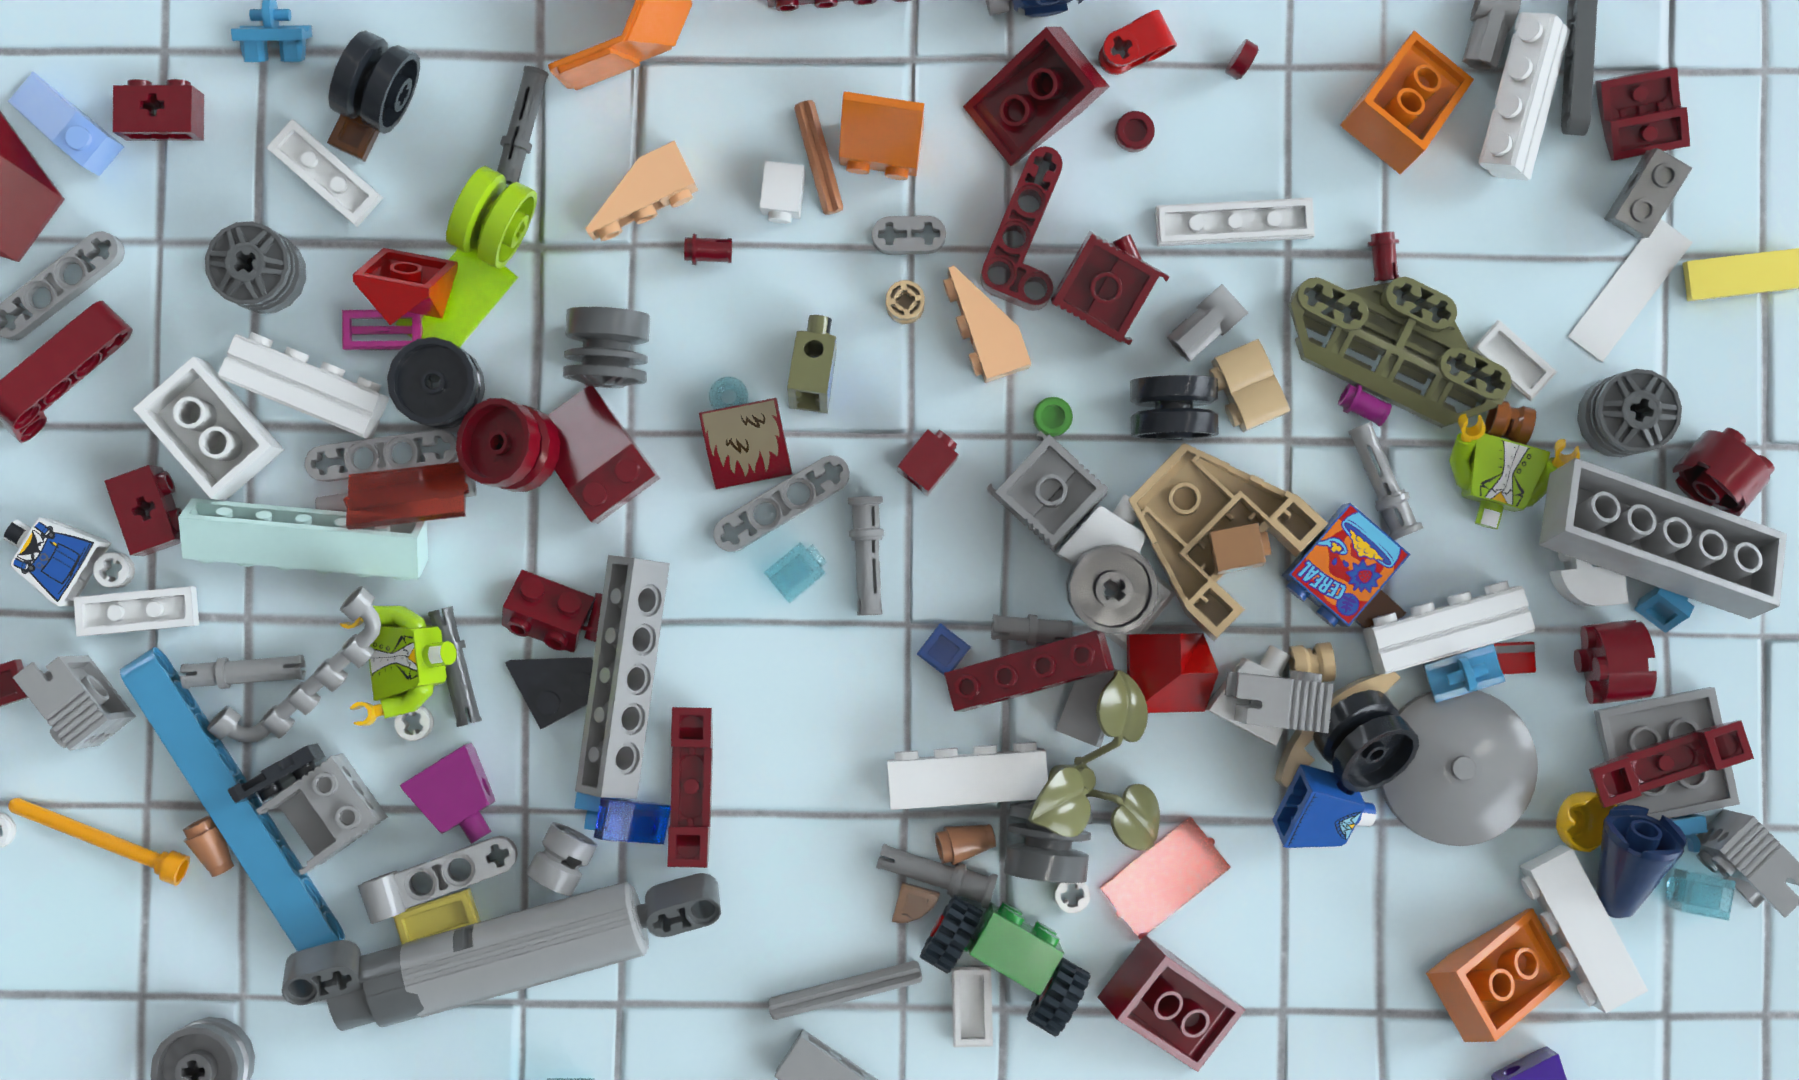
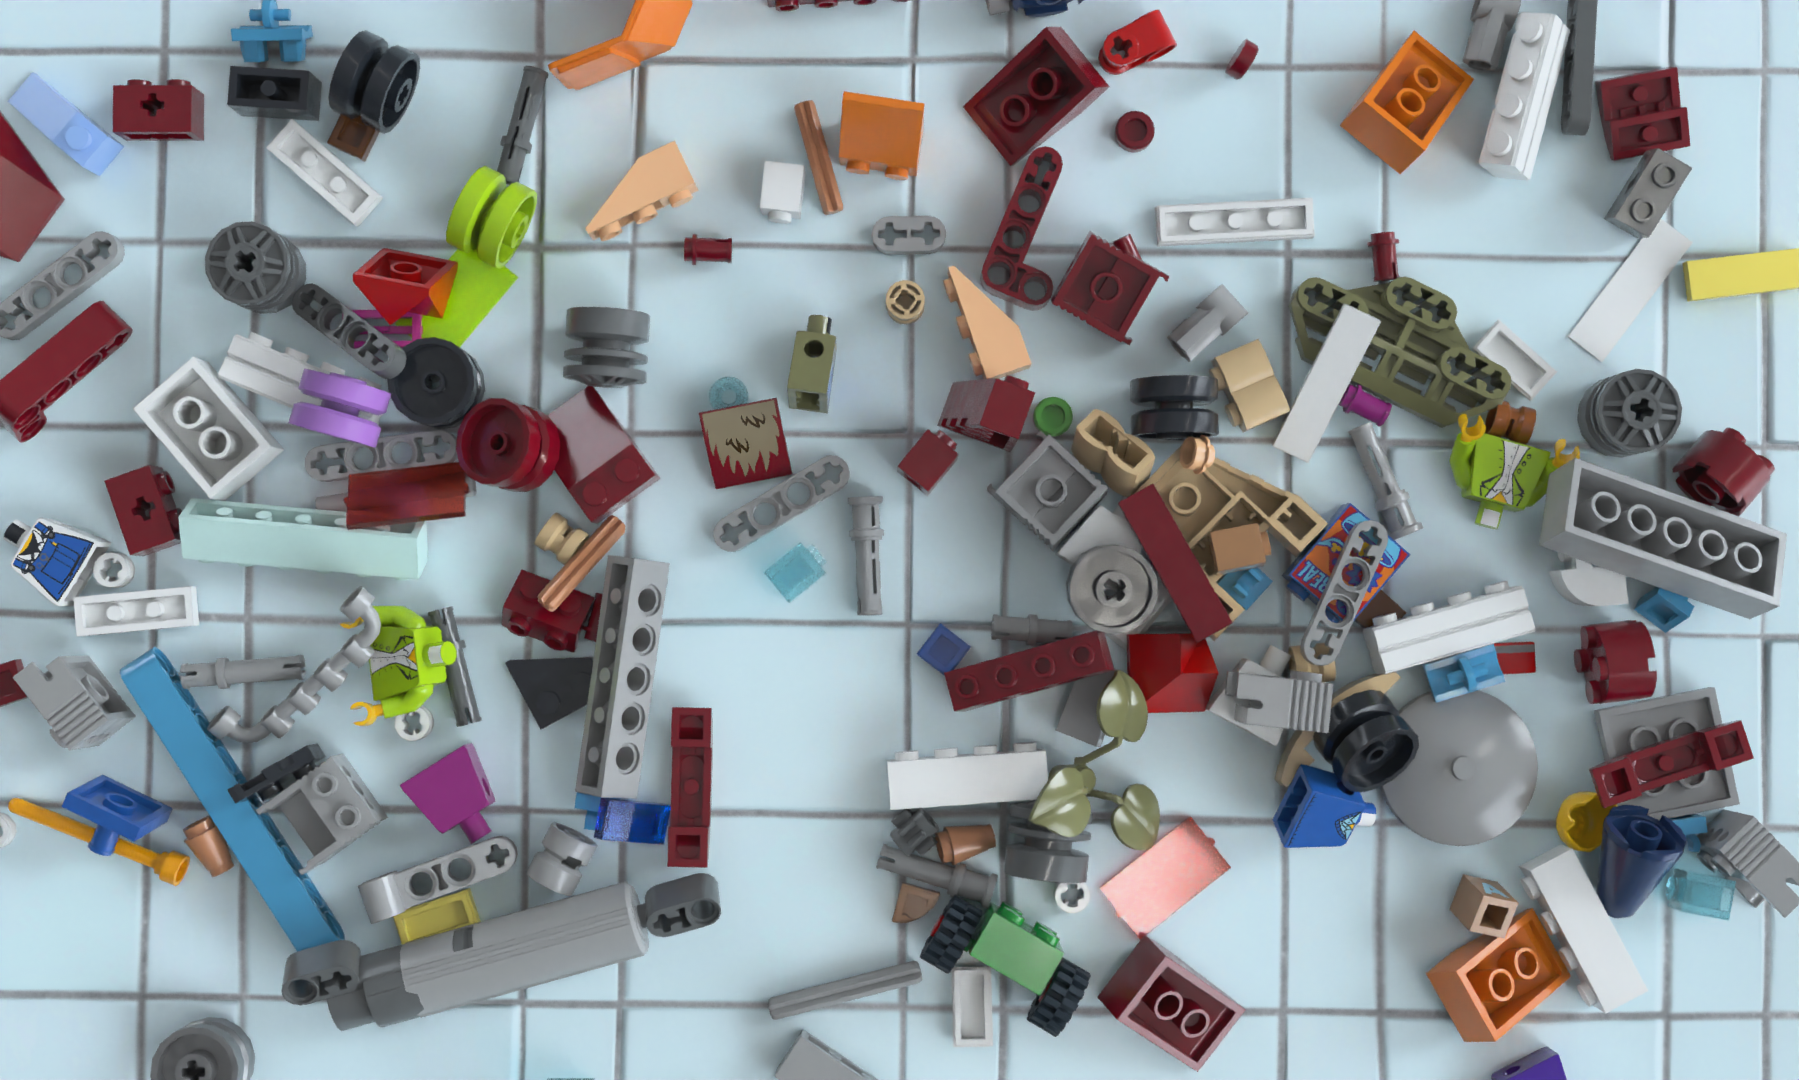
(116, 811): none -> blue tile
(274, 93): none -> black brick
(340, 407): none -> medium lavender wheel
(349, 329): none -> dark grey beam
(560, 538): none -> tan wheel
(581, 563): none -> nougat axle
(914, 831): none -> dark grey gear
(988, 410): none -> dark red wedge
(1108, 450): none -> tan brick
(1175, 563): none -> dark red tile
(1197, 454): none -> light nougat plate
(1245, 585): none -> dark azure tile
(1326, 382): none -> white tile
(1338, 590): none -> light grey beam
(1483, 906): none -> medium nougat brick

